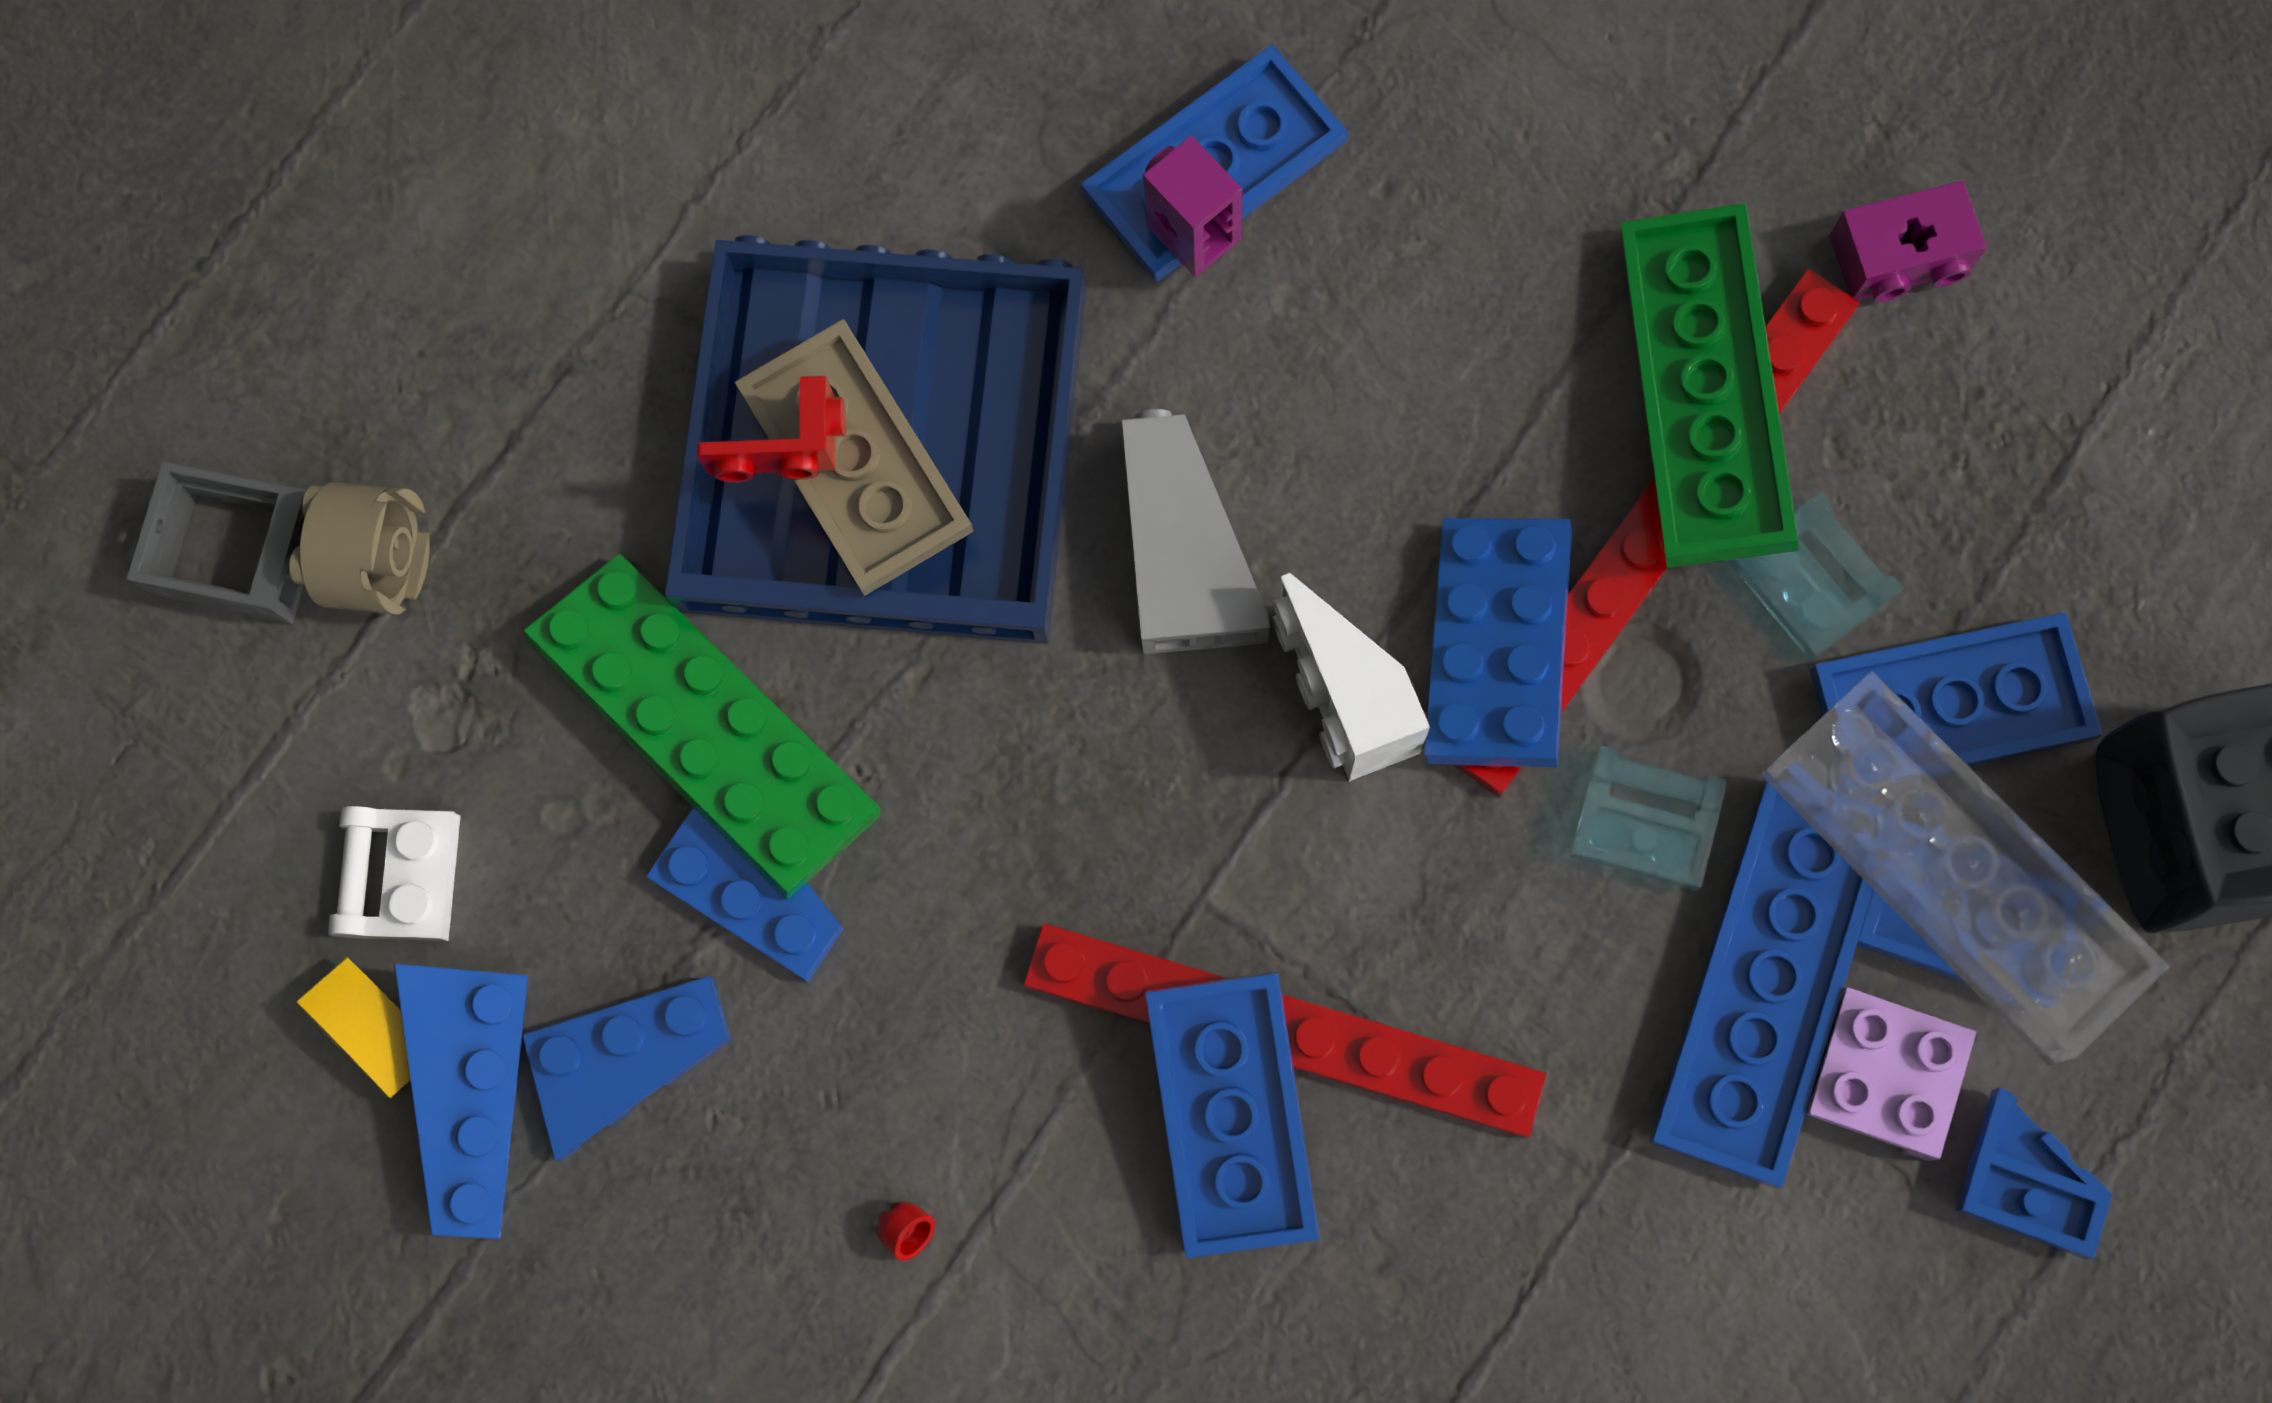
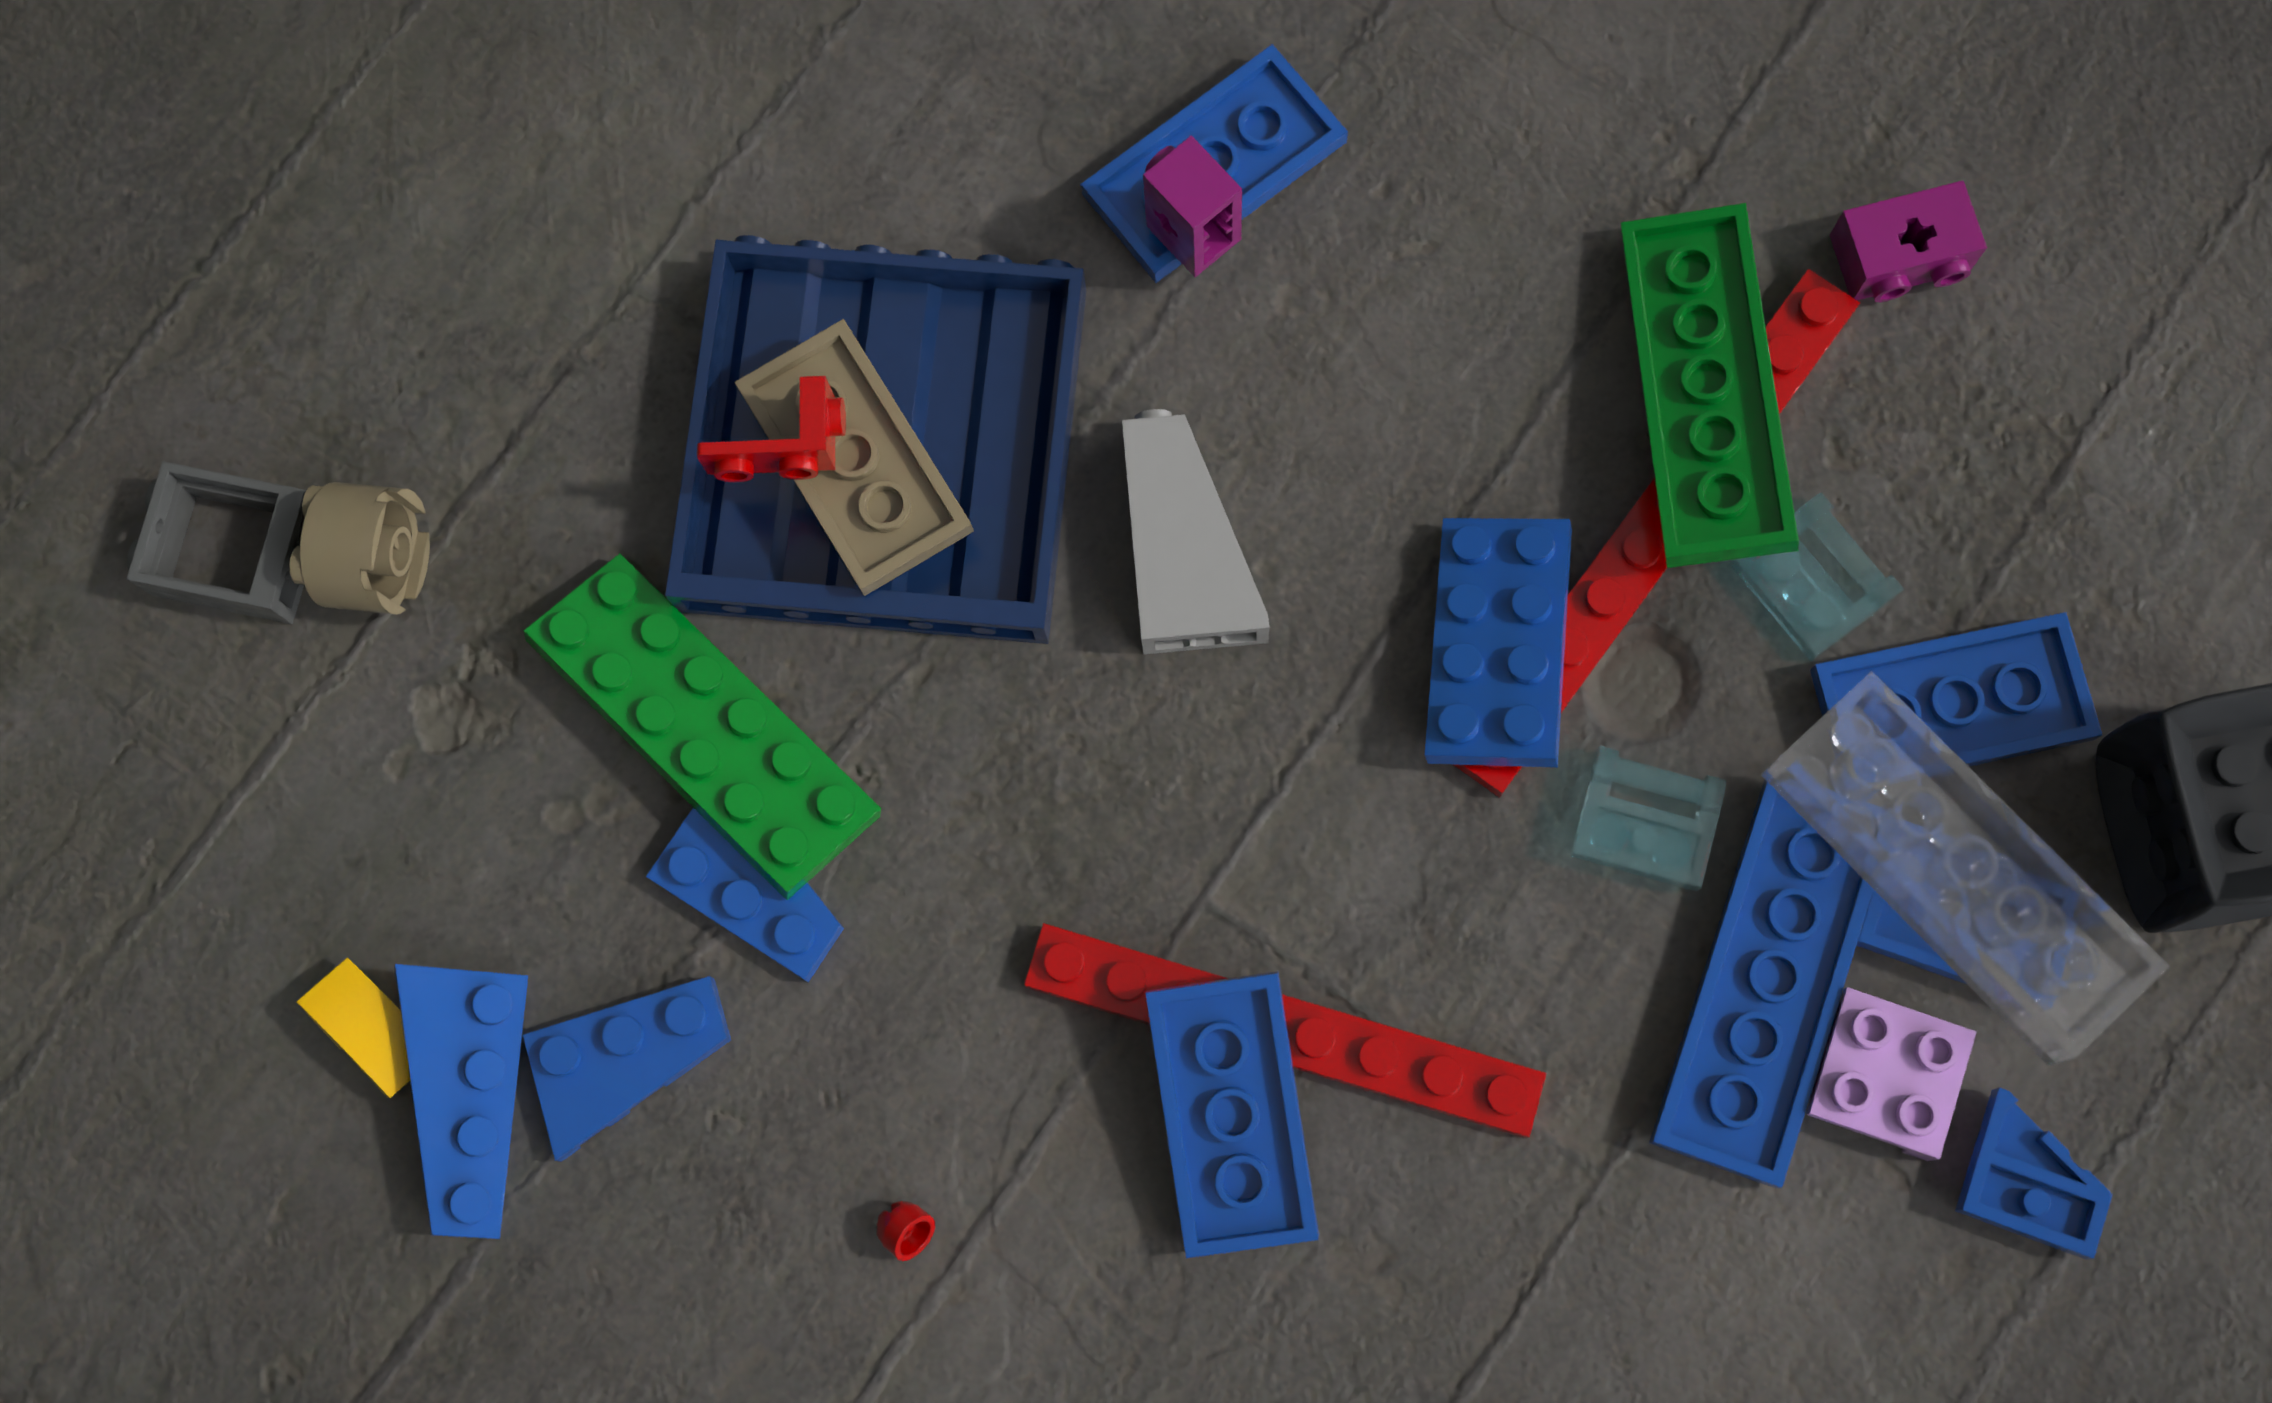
(415, 878): white plate -> none
(1359, 688): white slope -> none

